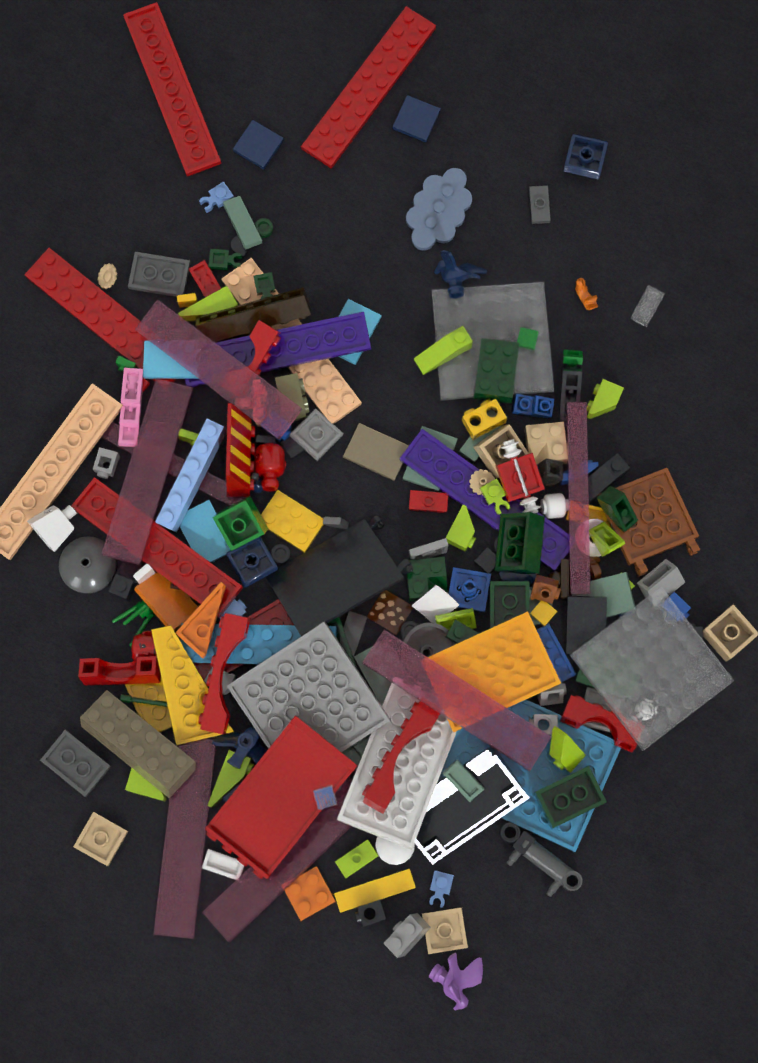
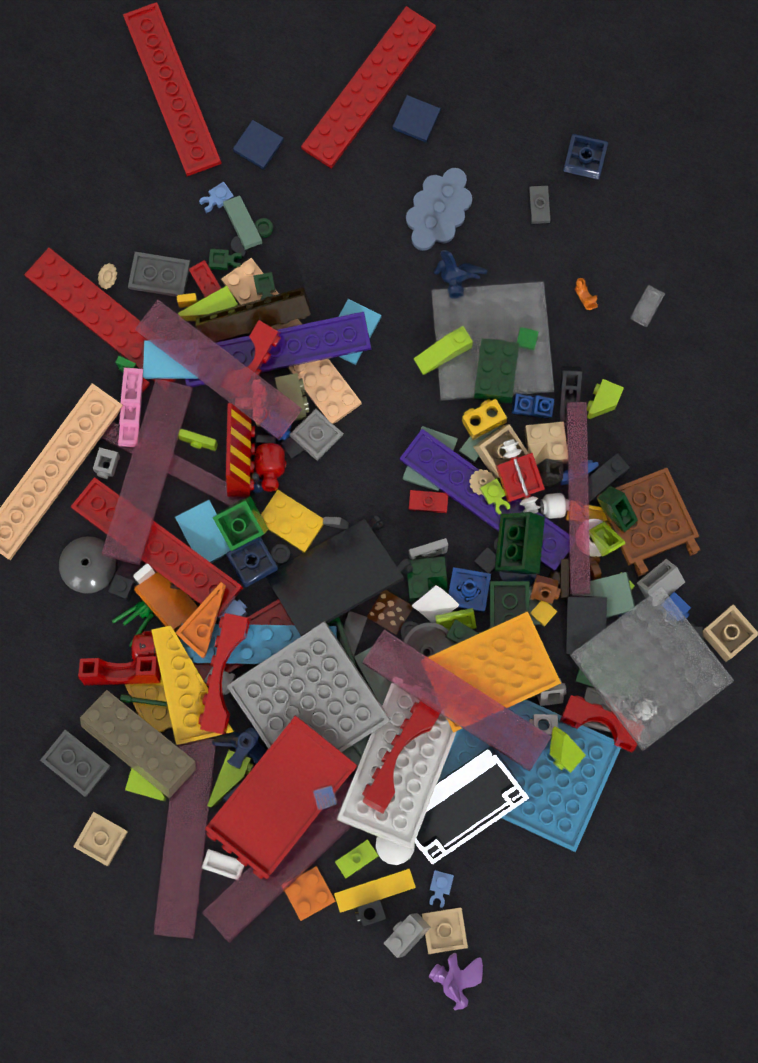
(53, 525): white torso -> none
(191, 475): light blue brick -> none
(375, 451): dark tan tile -> none
(462, 531): lime slope -> none
(463, 780): sand green tile -> none
(541, 857): dark grey piece -> none
(556, 653): blue tile -> none
(570, 797): dark green brick -> none
(572, 357): green plate -> none

